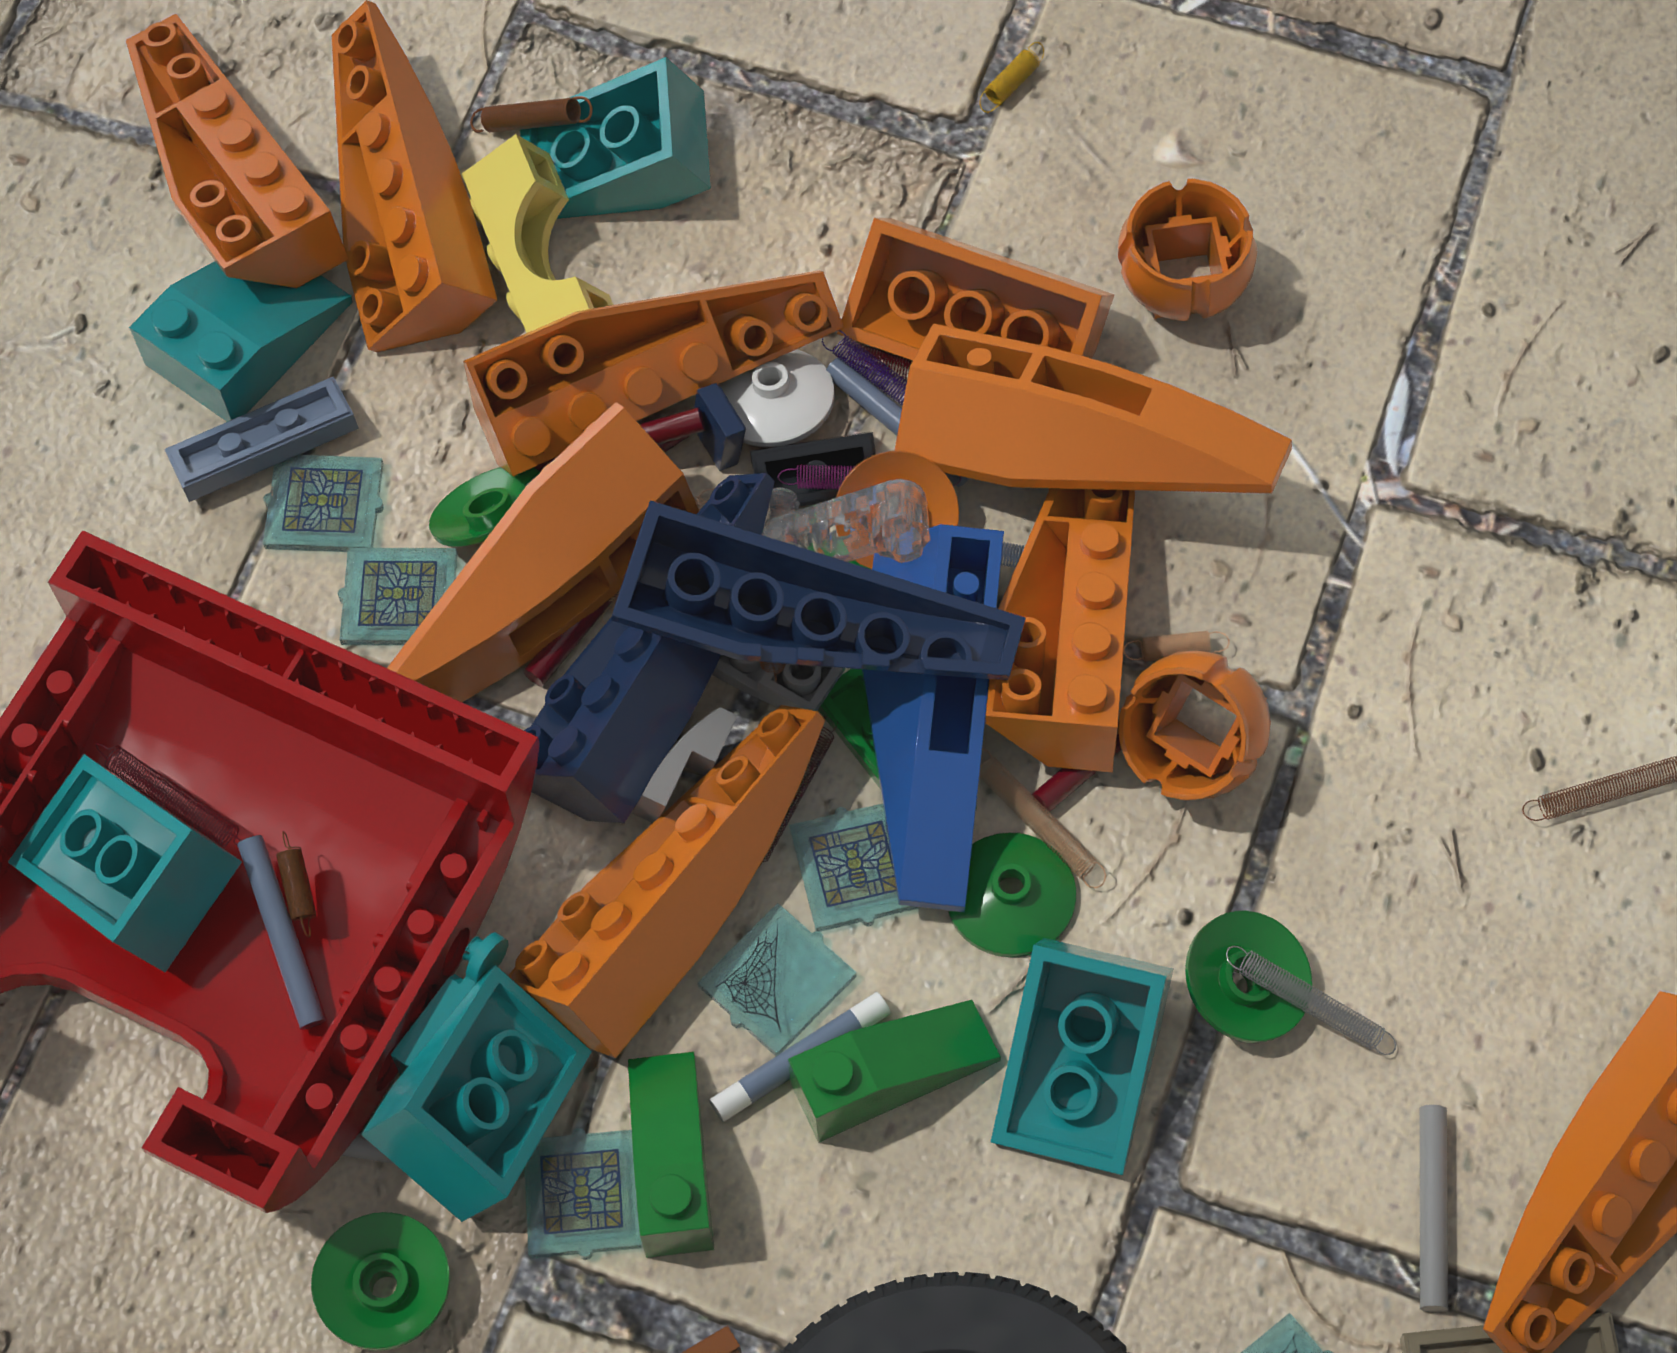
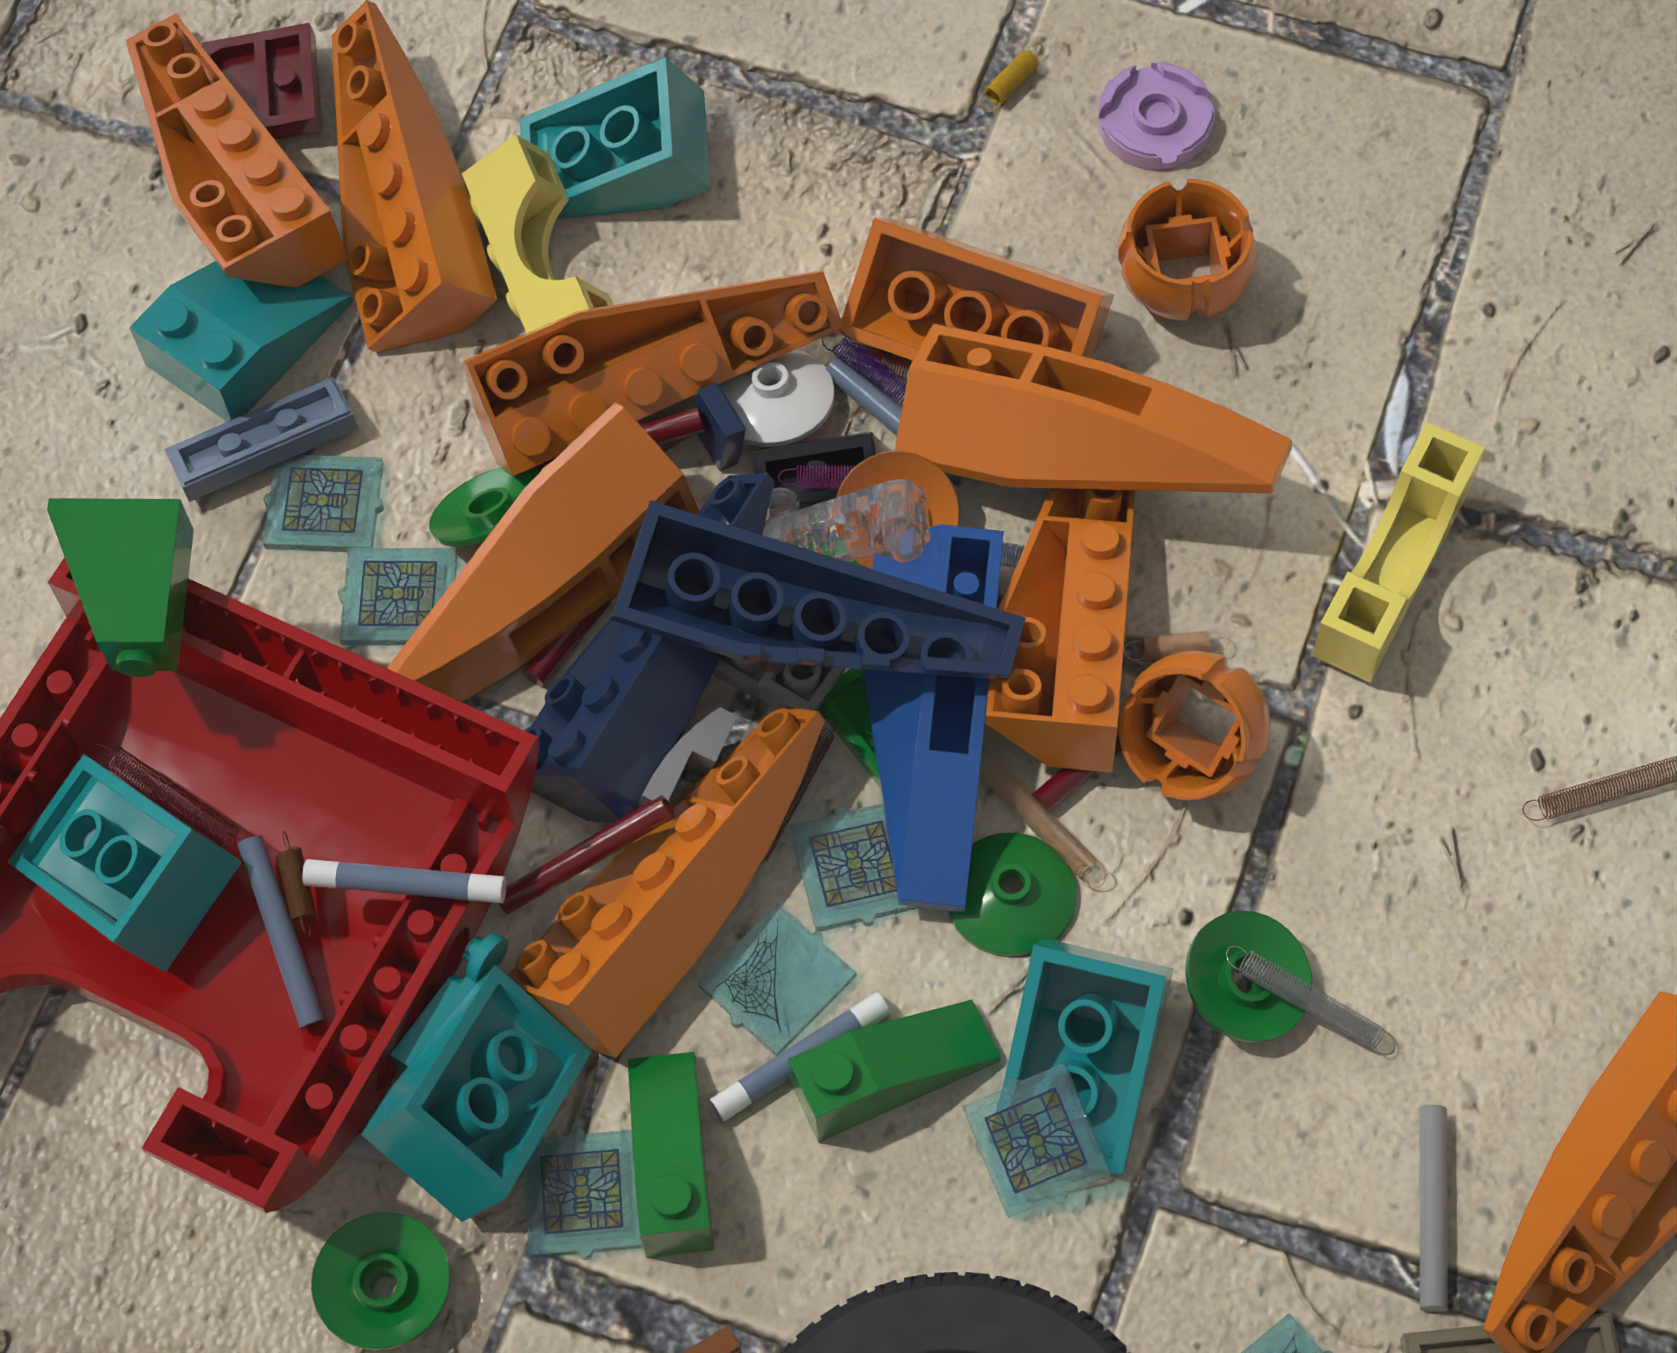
(130, 575): none -> green slope
(274, 76): none -> dark red wing
(404, 881): none -> sand blue bar
(531, 115): dark orange piece -> none
(587, 853): none -> dark red bar
(1036, 1140): none -> piece
(1156, 116): none -> lavender tile
(1400, 553): none -> light yellow arch

